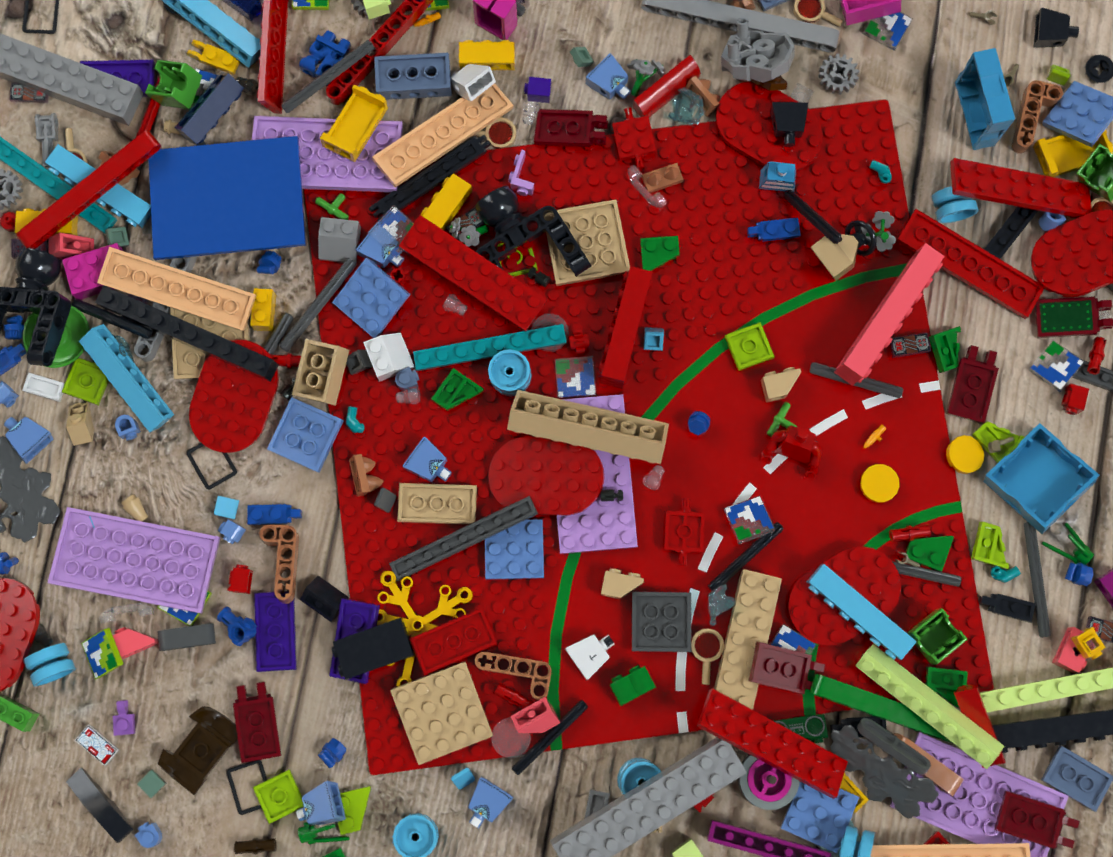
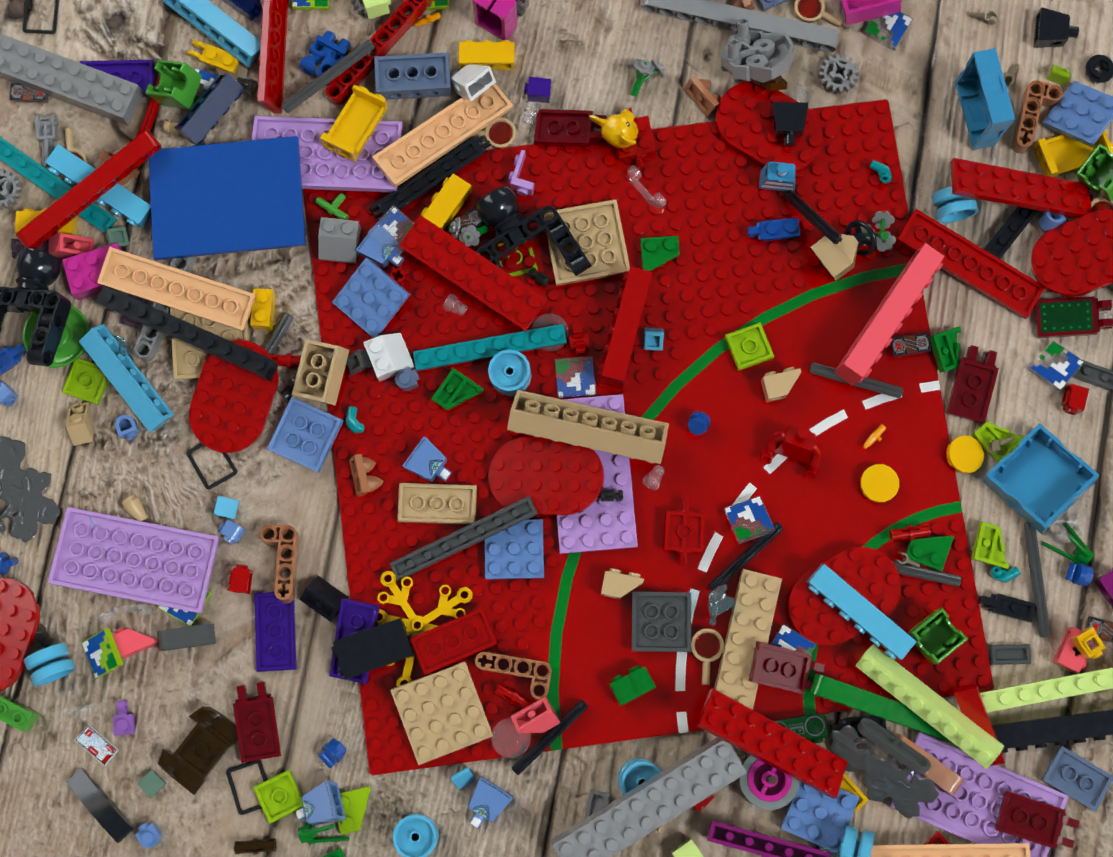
(8, 221): red tile -> none
(14, 328): blue piece -> none
(27, 437): medium blue torso -> none
(43, 387): white tile -> none
(113, 319): black axle -> none
(238, 629): blue connector -> none
(269, 263): blue piece -> none
(272, 514): blue hinge -> none
(318, 304): dark grey axle -> none
(385, 500): dark grey slope -> none
(410, 395): clear piece -> none
(581, 57): sand green plate -> none
(590, 654): white torso -> none
(608, 78): medium blue torso -> none
(618, 129): none -> yellow piece
(662, 178): nougat tile -> none
(666, 88): red brick -> none
(686, 106): clear light blue helmet -> none
(780, 420): bright green piece -> none
(945, 682): green wing -> none
(1009, 654): none -> dark grey tile
(1096, 355): red pin -> none

